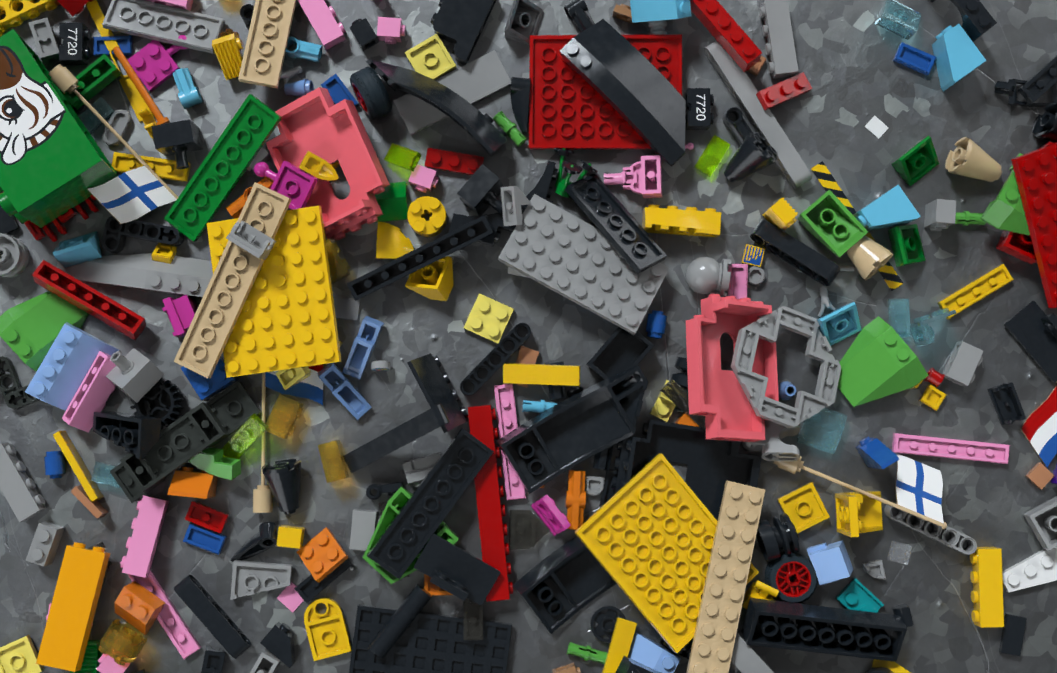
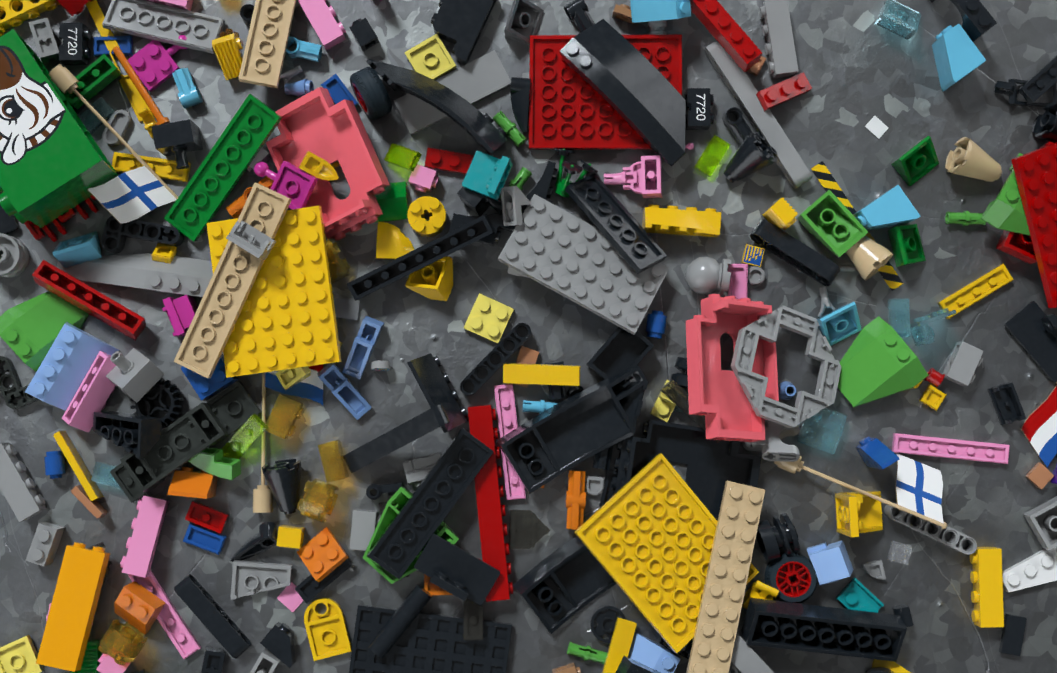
(318, 500): none -> clear yellow brick
(390, 30): bright pink brick -> none
(487, 174): none -> teal bracket
(524, 174): none -> bright green pin
(550, 515): dark pink plate -> none
(684, 419): orange slope -> none
(803, 507): yellow plate -> none
(914, 58): blue tile -> none
(940, 214): light grey brick -> none

